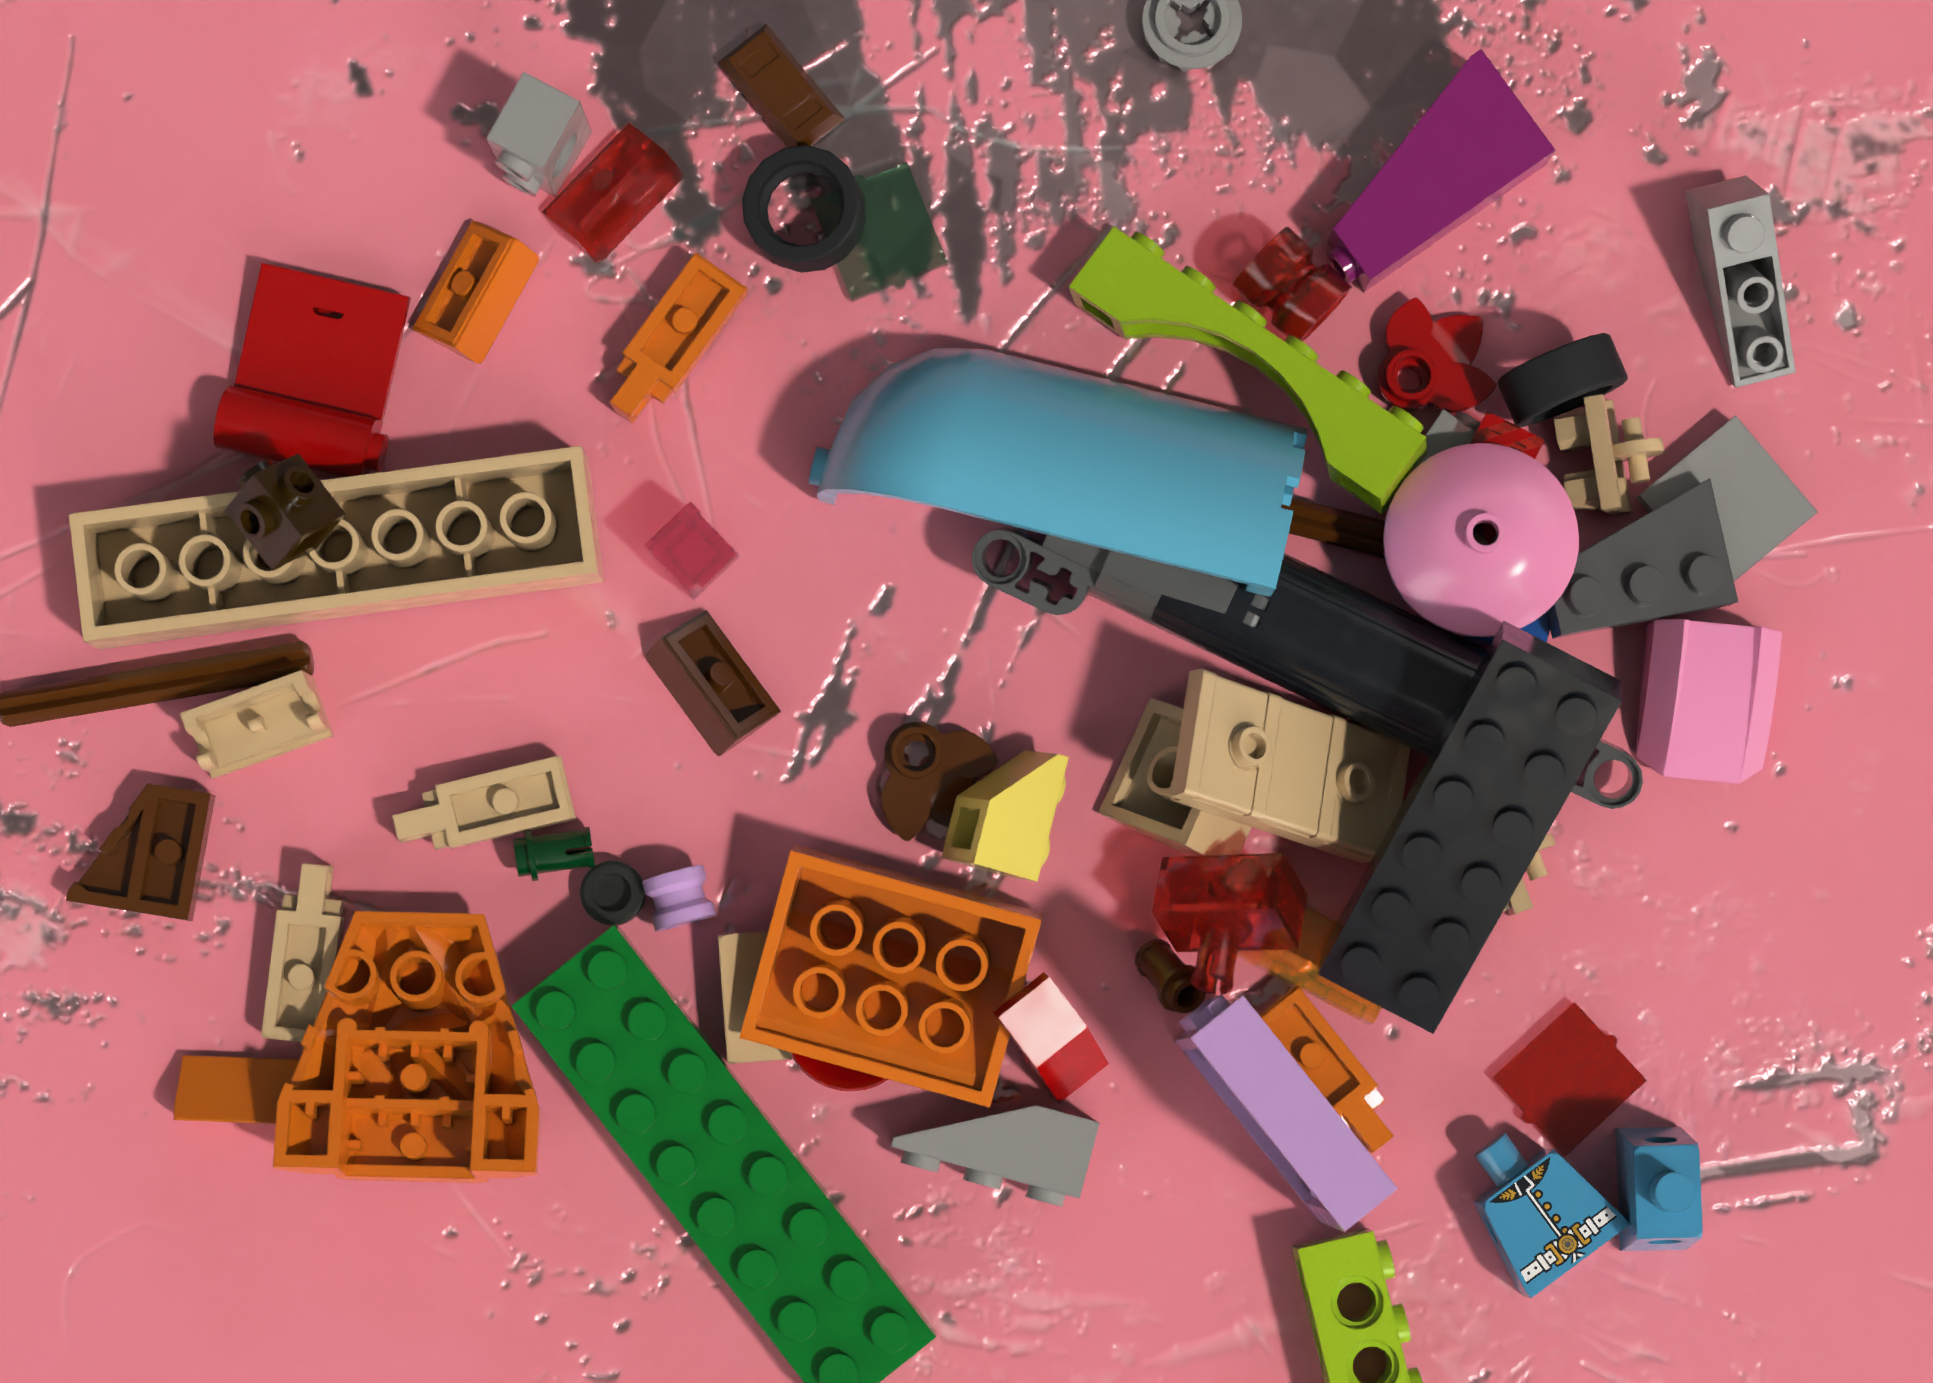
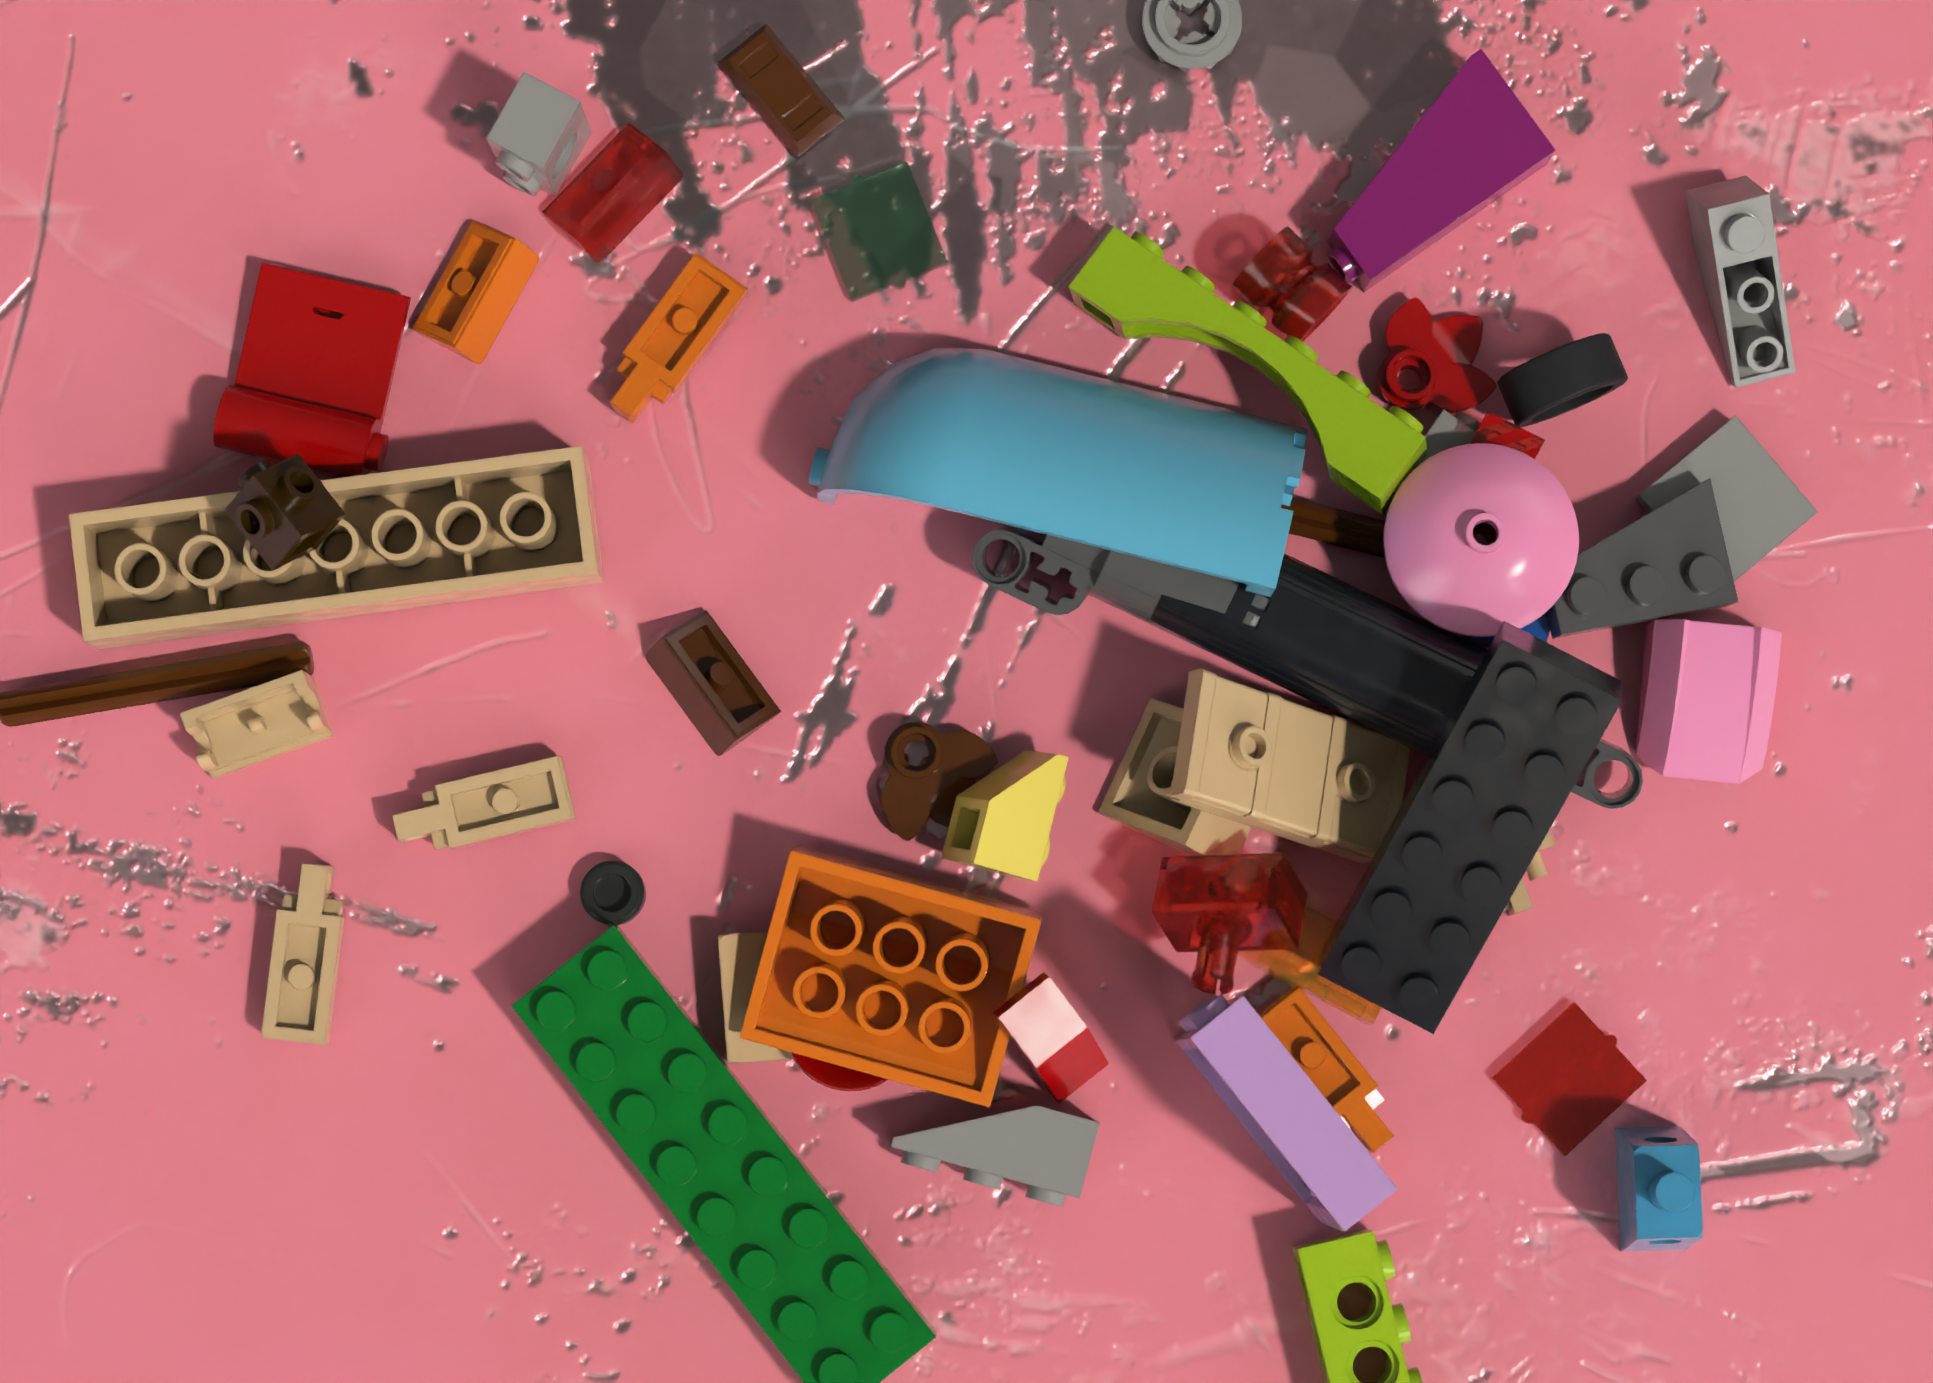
(152, 857): reddish brown wing -> none
(231, 1088): orange slope -> none
(411, 1061): orange wedge -> none
(549, 854): dark green pin -> none
(679, 898): lavender wheel -> none
(691, 551): clear pink panel -> none
(783, 166): black tyre -> none
(1169, 976): reddish brown pin -> none
(1541, 1214): dark azure torso -> none
(1598, 428): tan hips -> none

